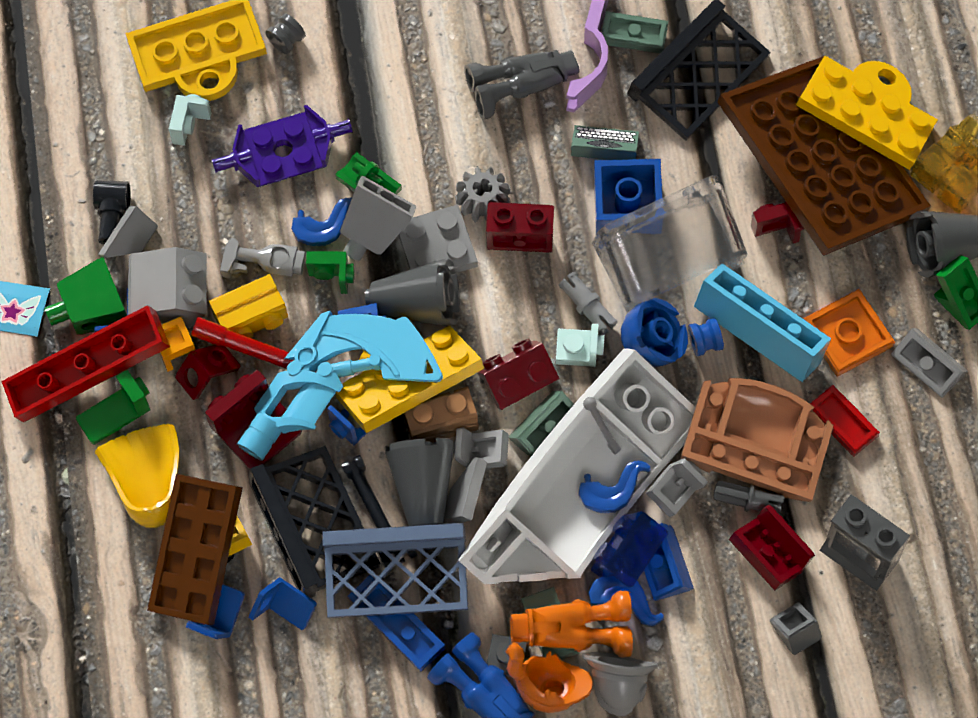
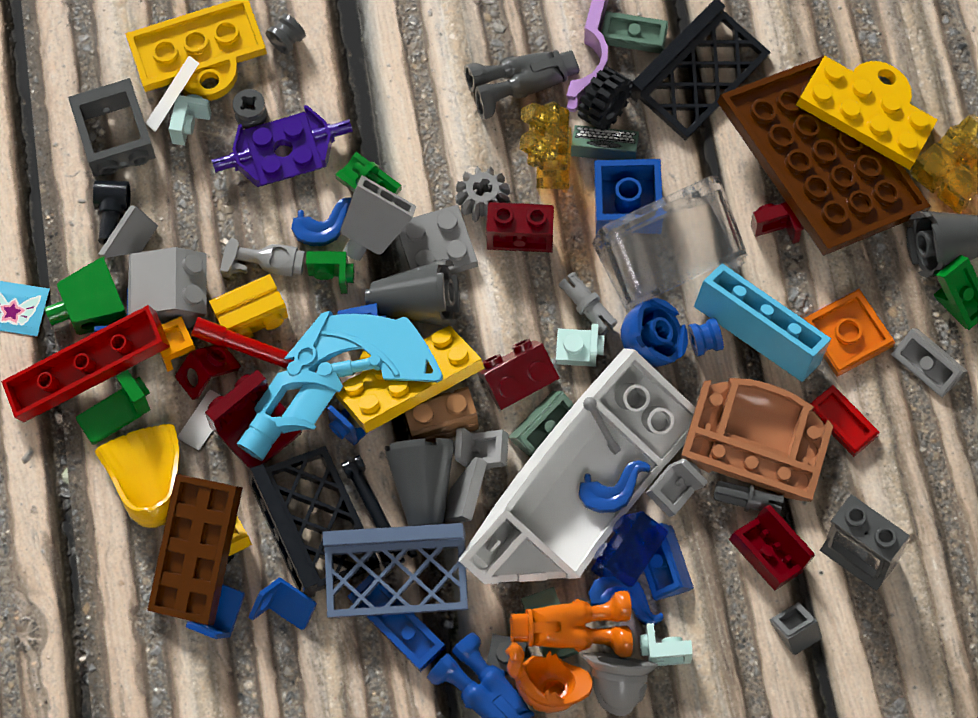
(104, 101): none -> dark grey window
(172, 93): none -> white sticker
(197, 428): none -> white sticker
(249, 116): none -> dark grey wheel
(548, 143): none -> clear yellow hips
(605, 98): none -> black tyre
(668, 652): none -> light aqua bracket

